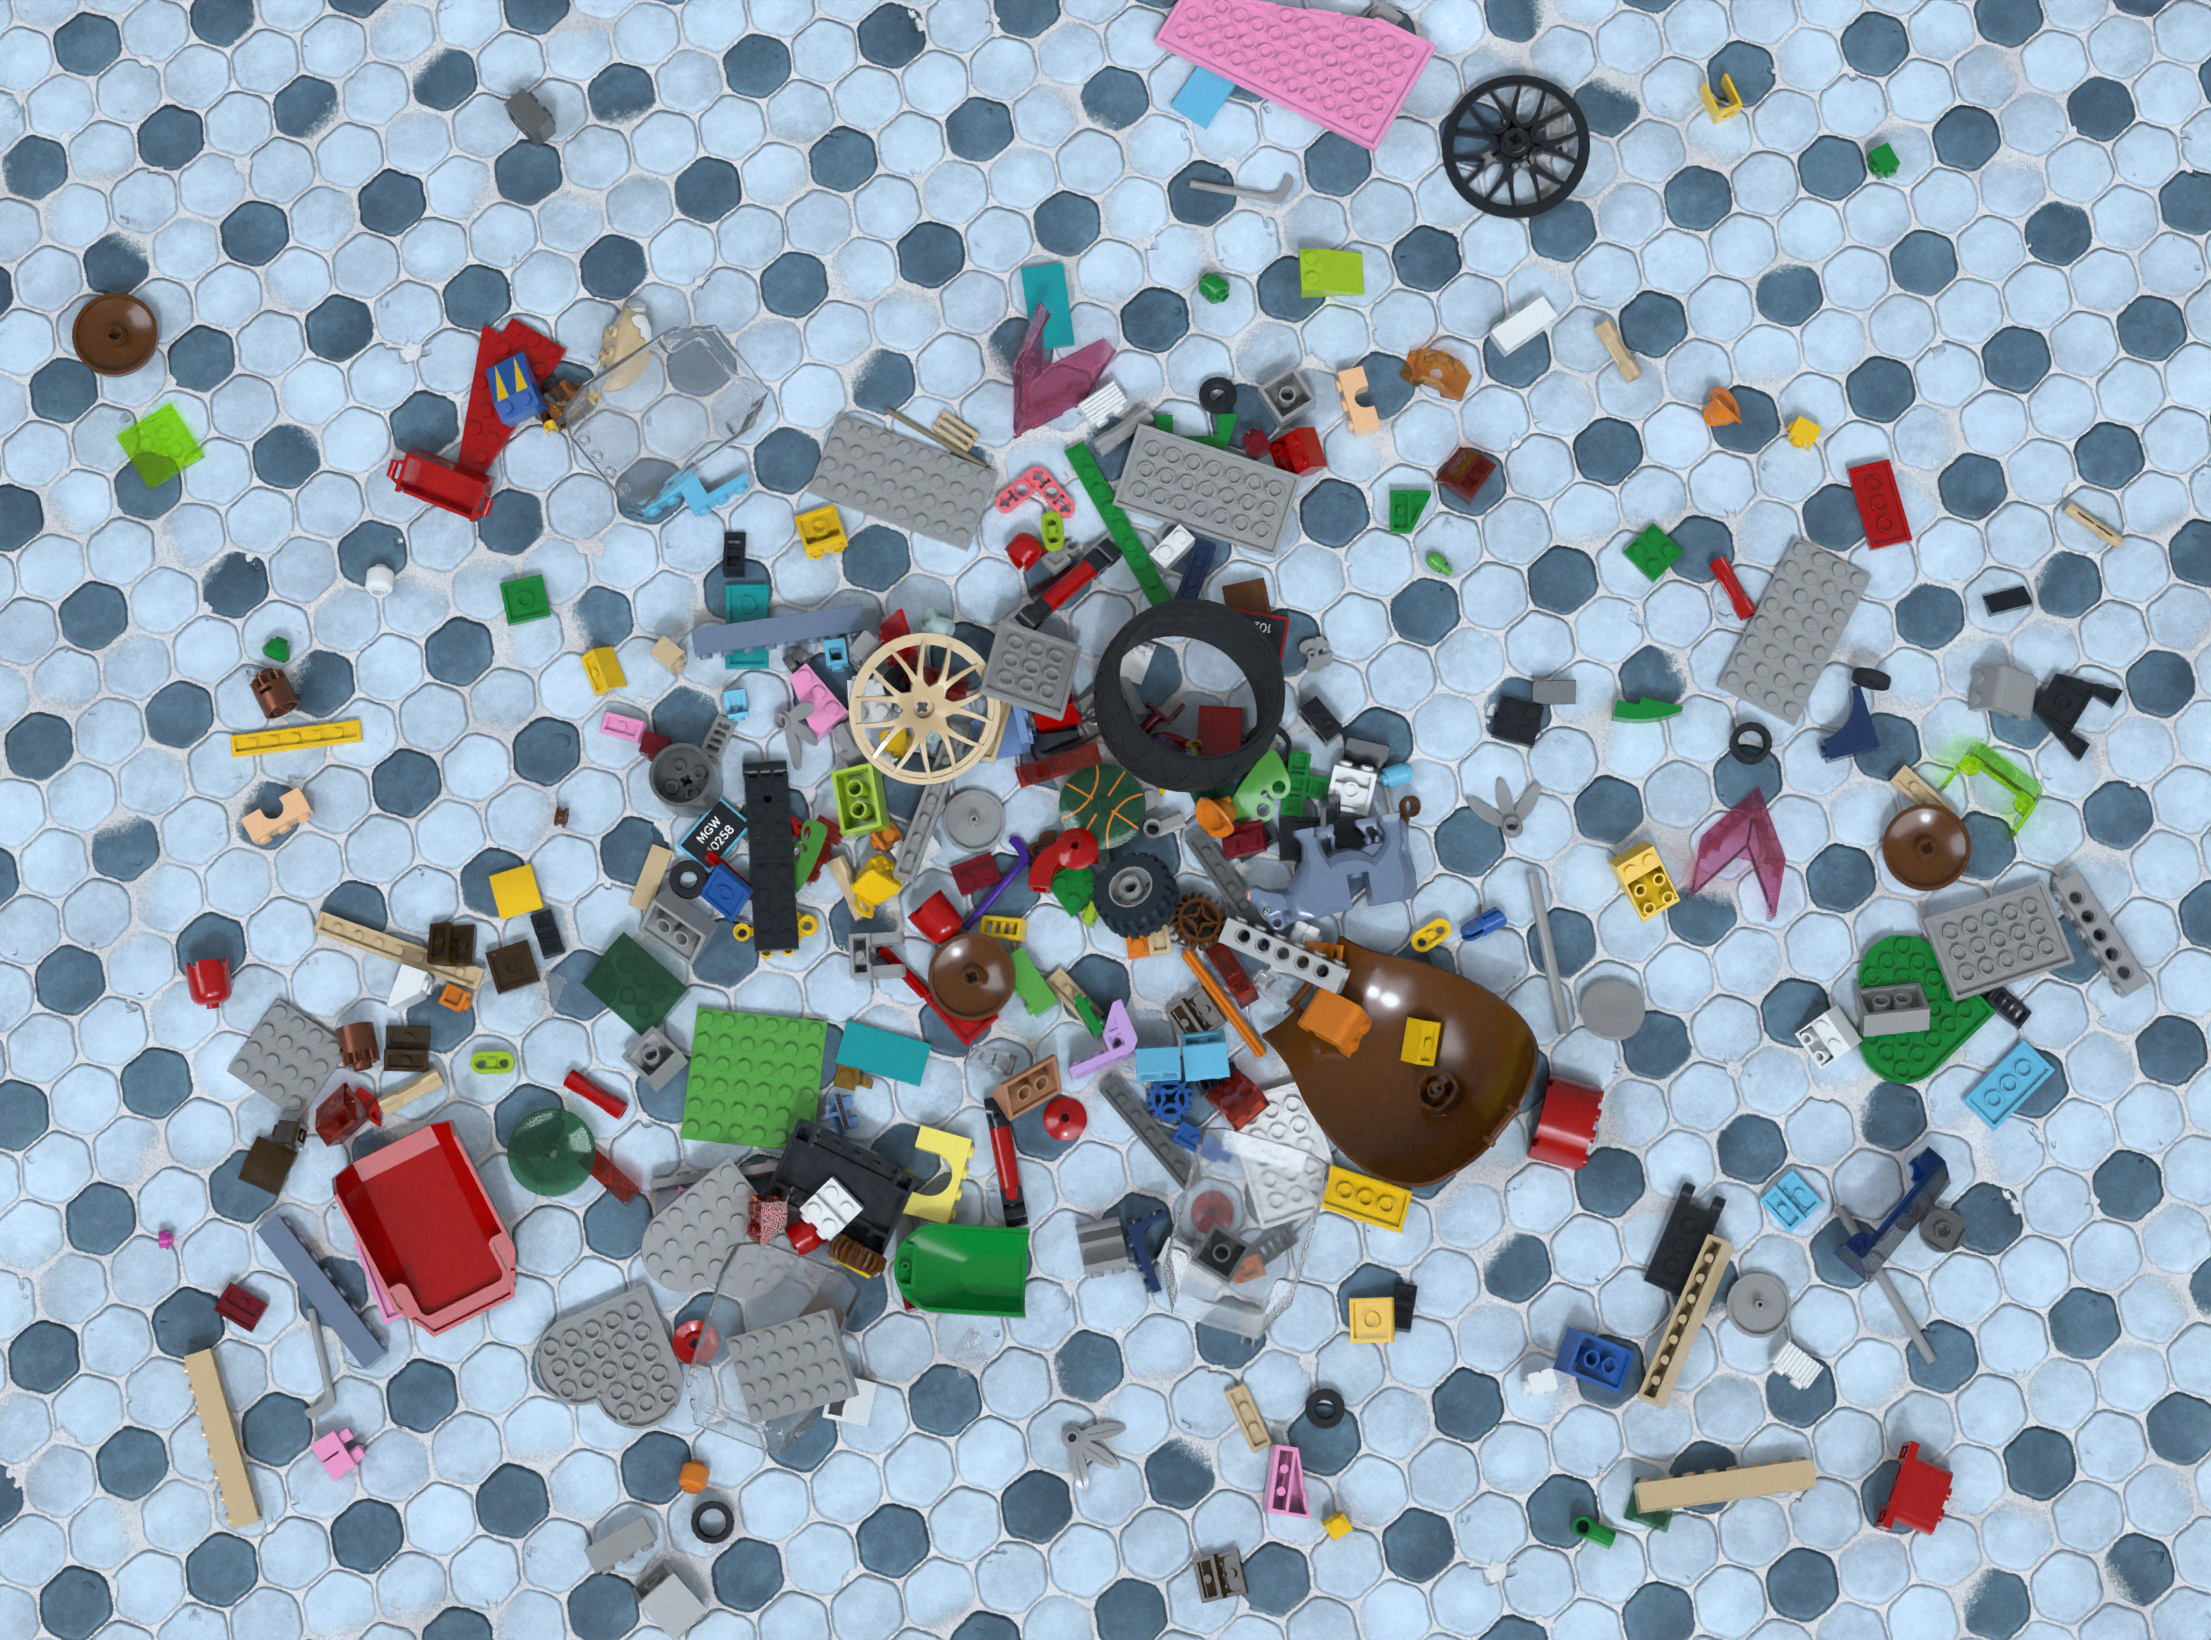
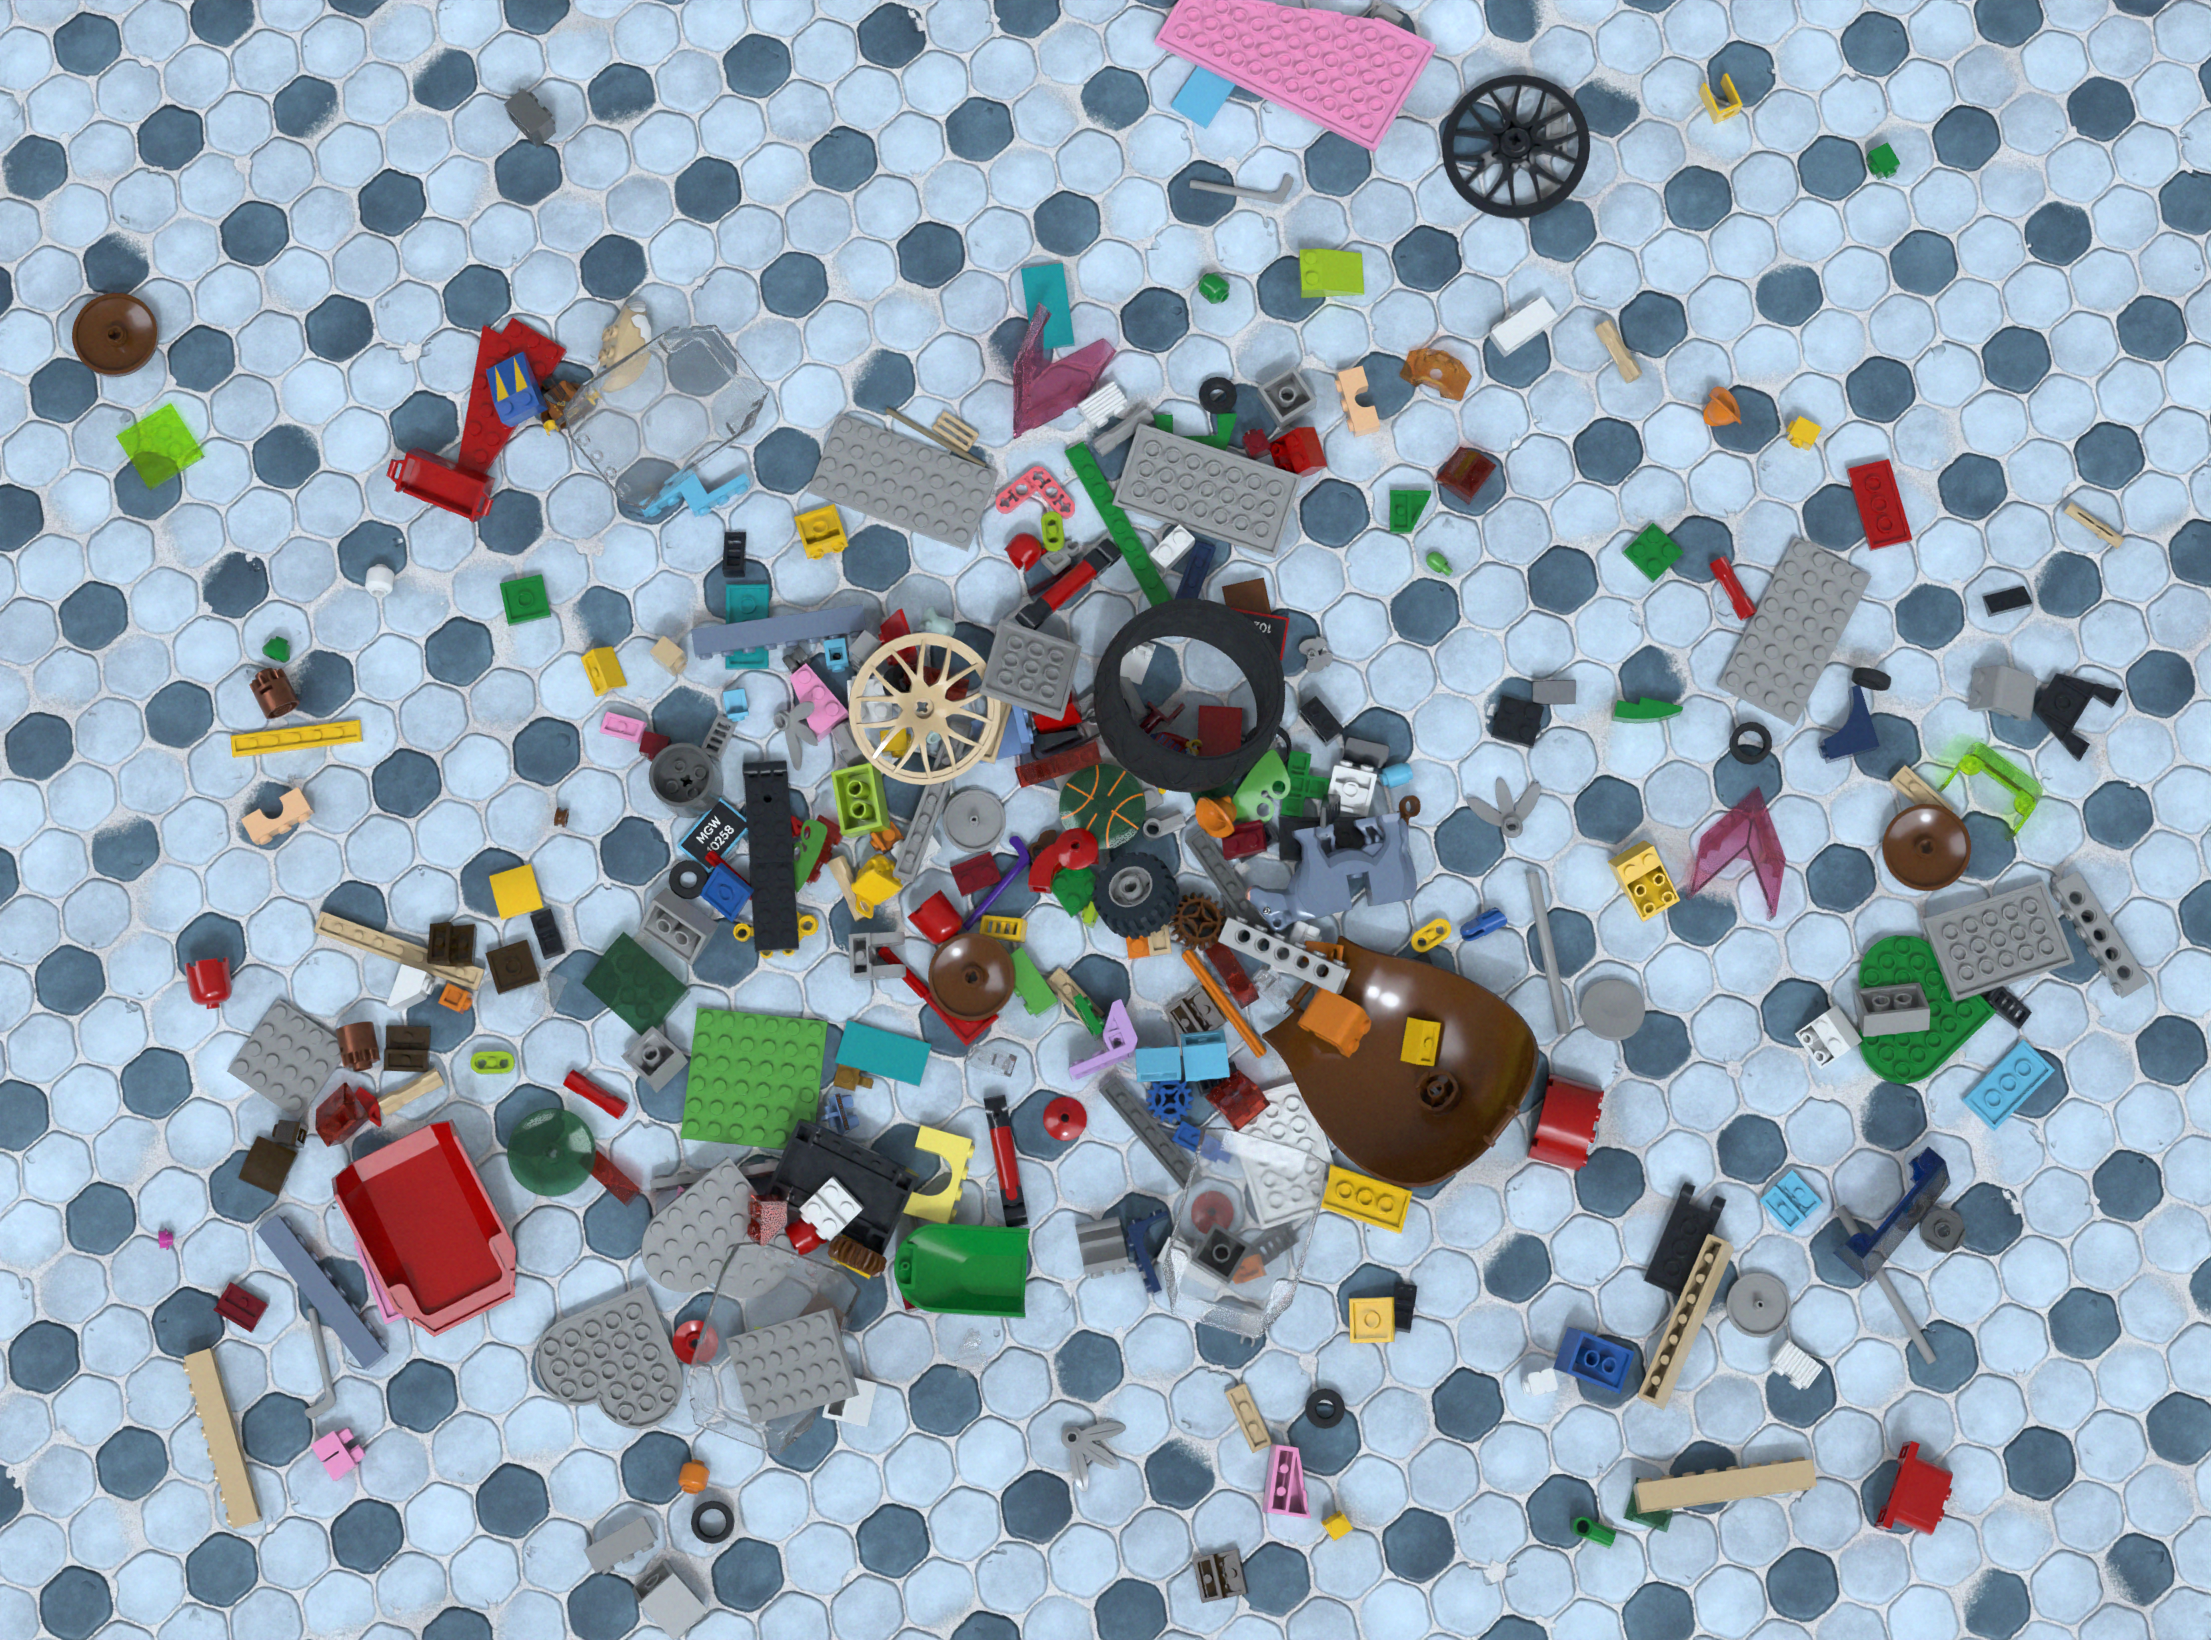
(651, 877): tan tile -> none
(1028, 1088): nougat slope -> none

